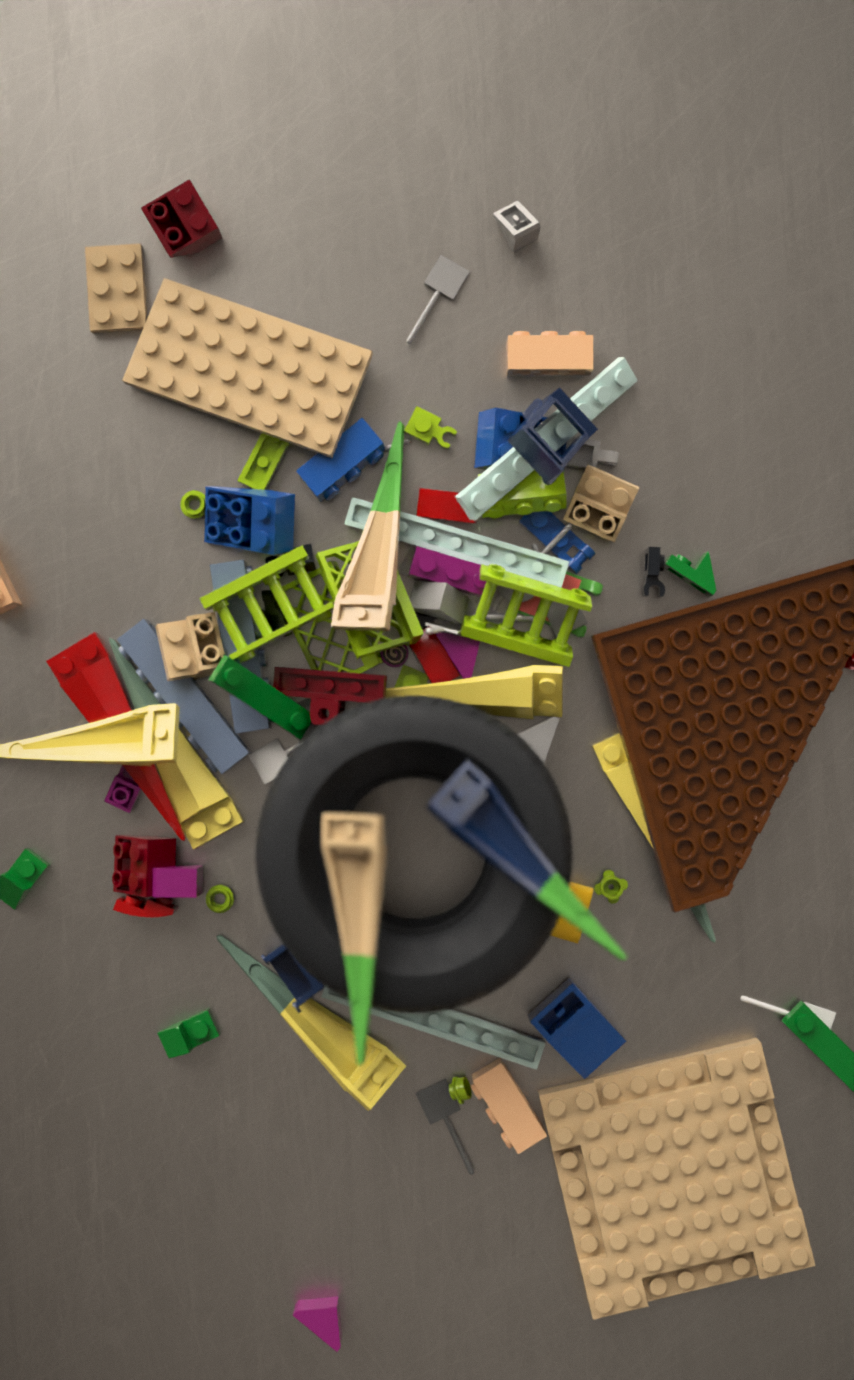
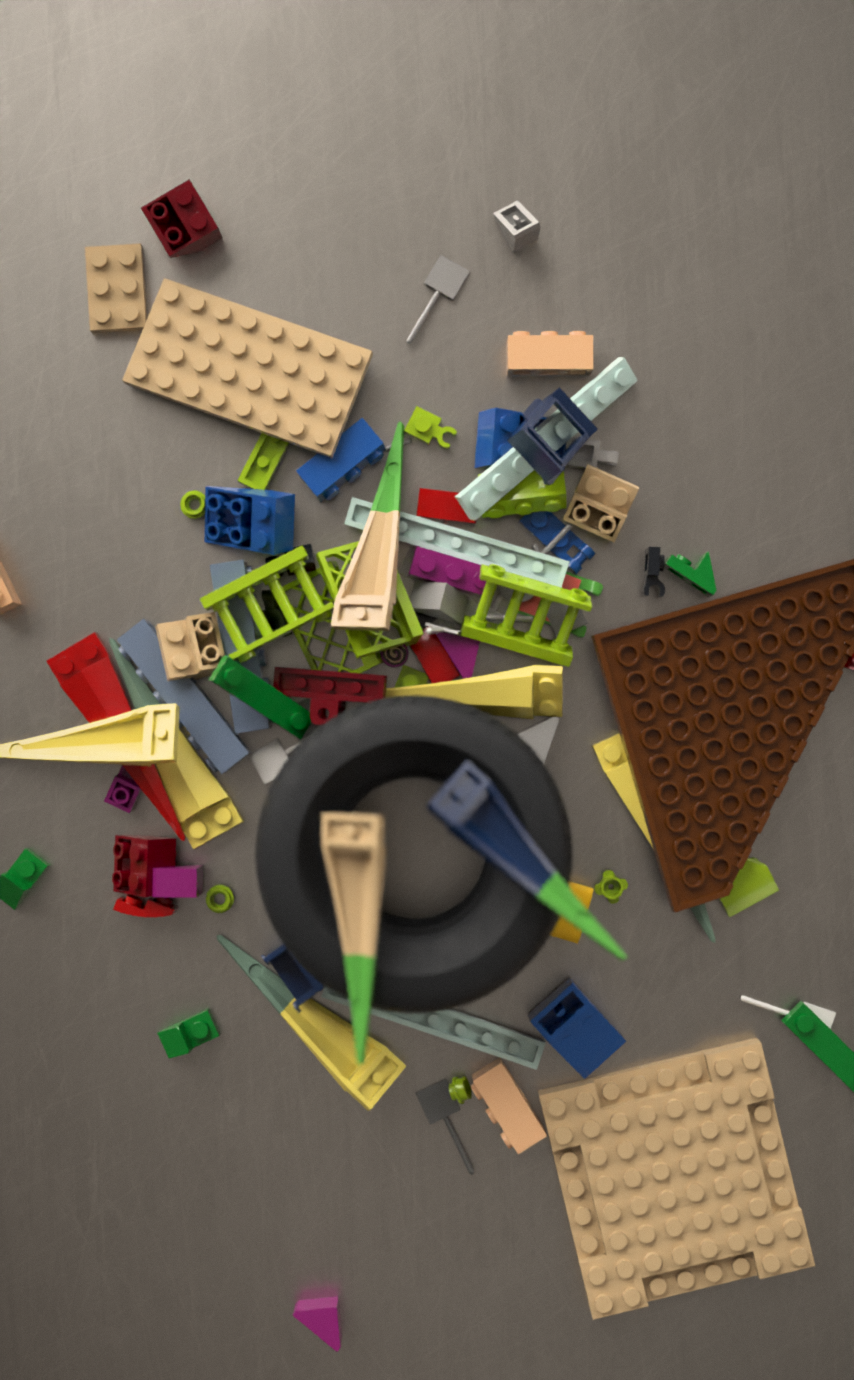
(750, 886): none -> lime slope

